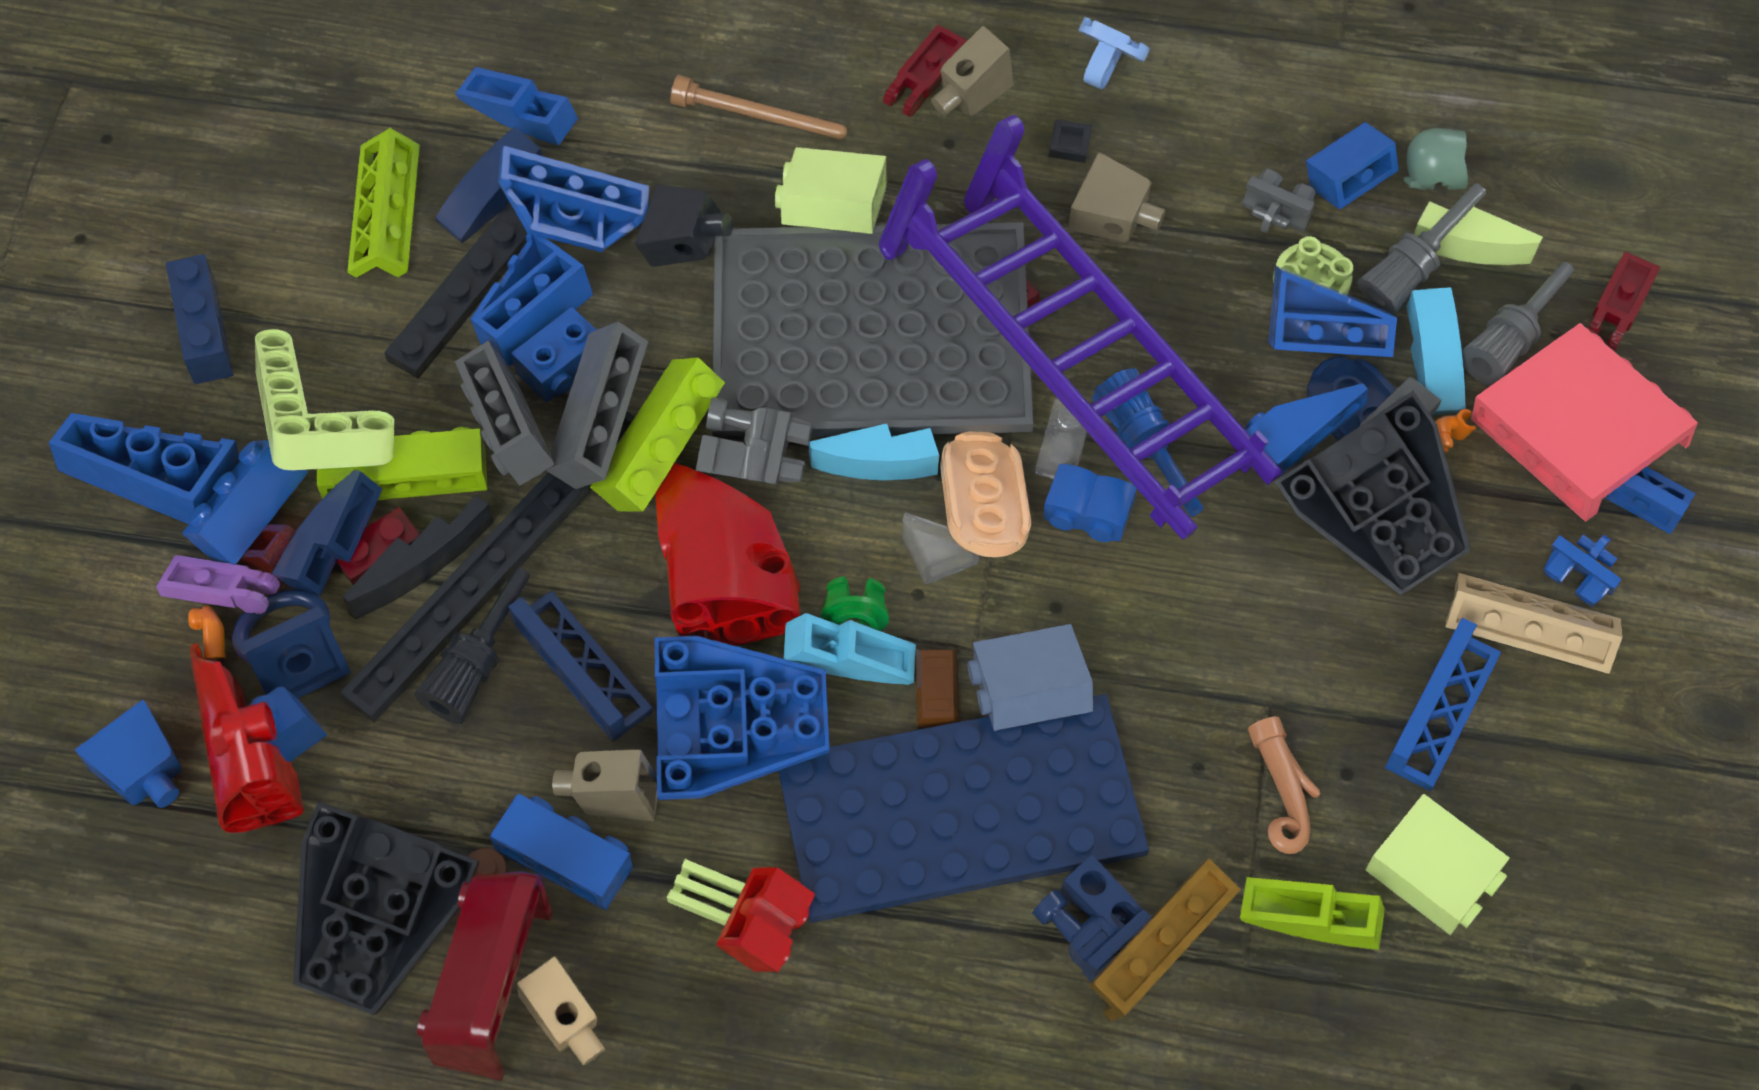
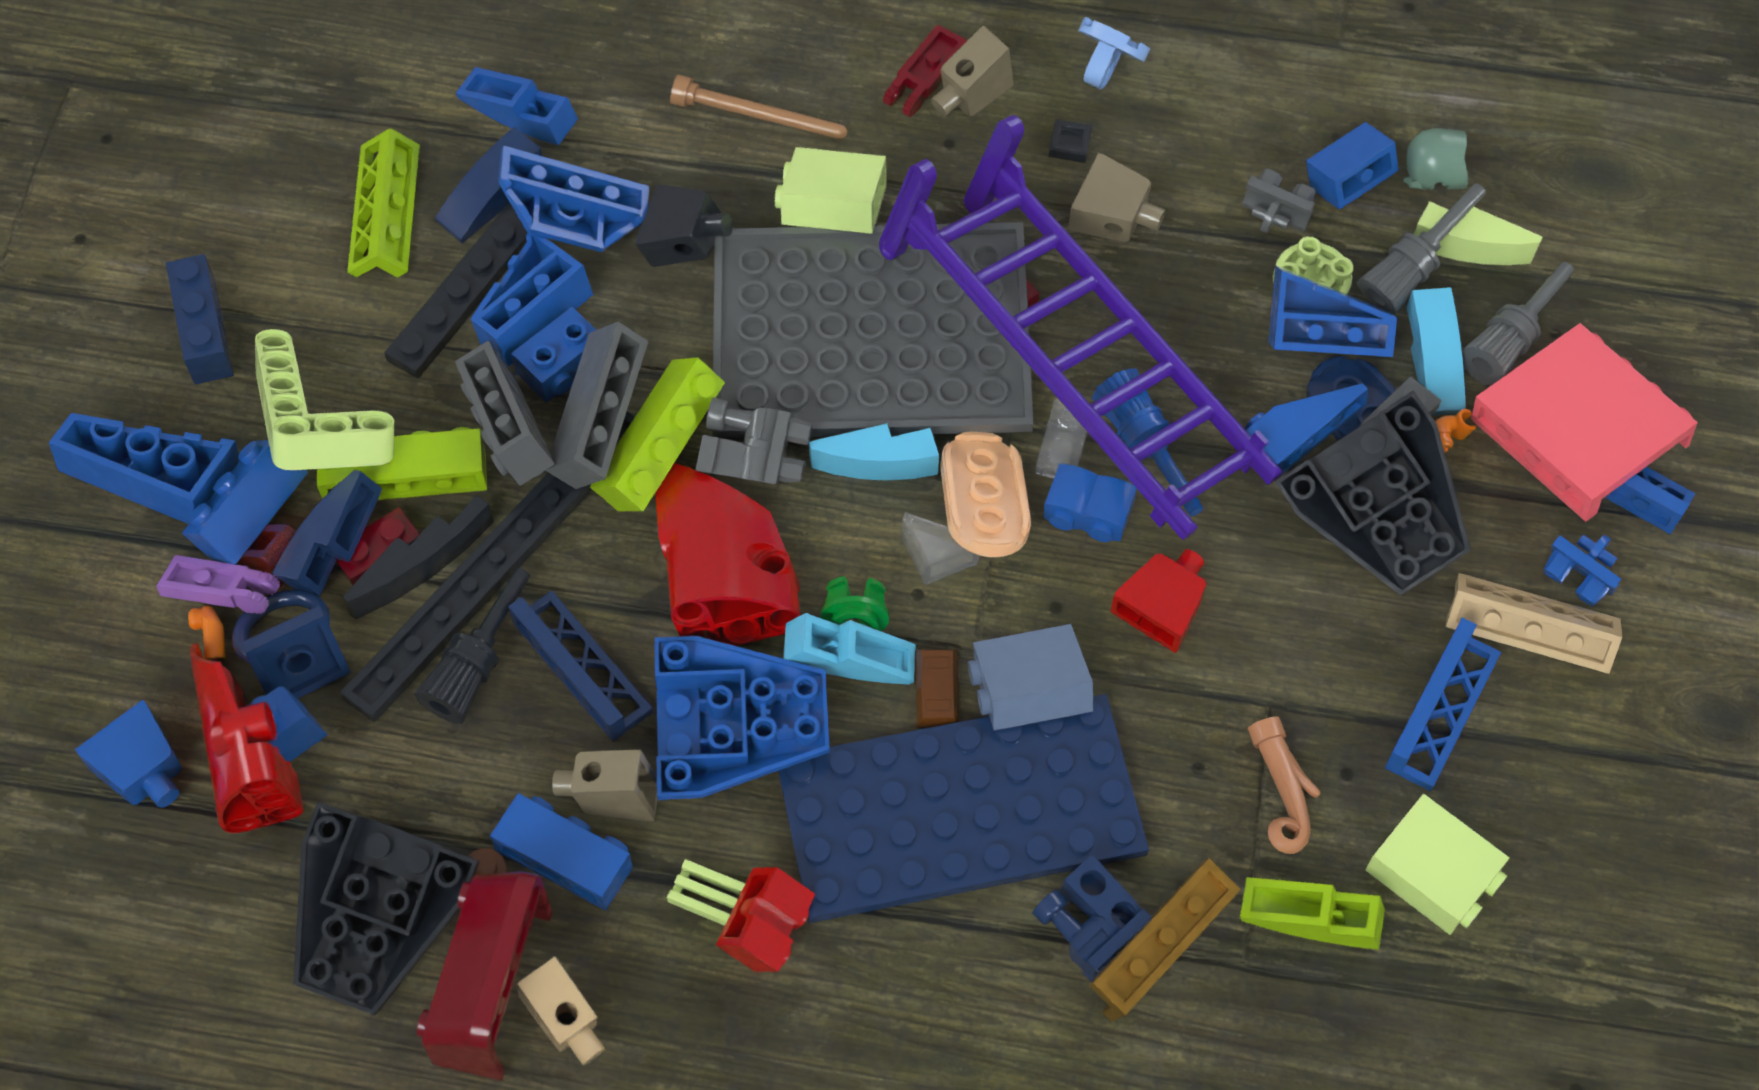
(1162, 598): none -> red torso
(1624, 296): dark red hinge -> none

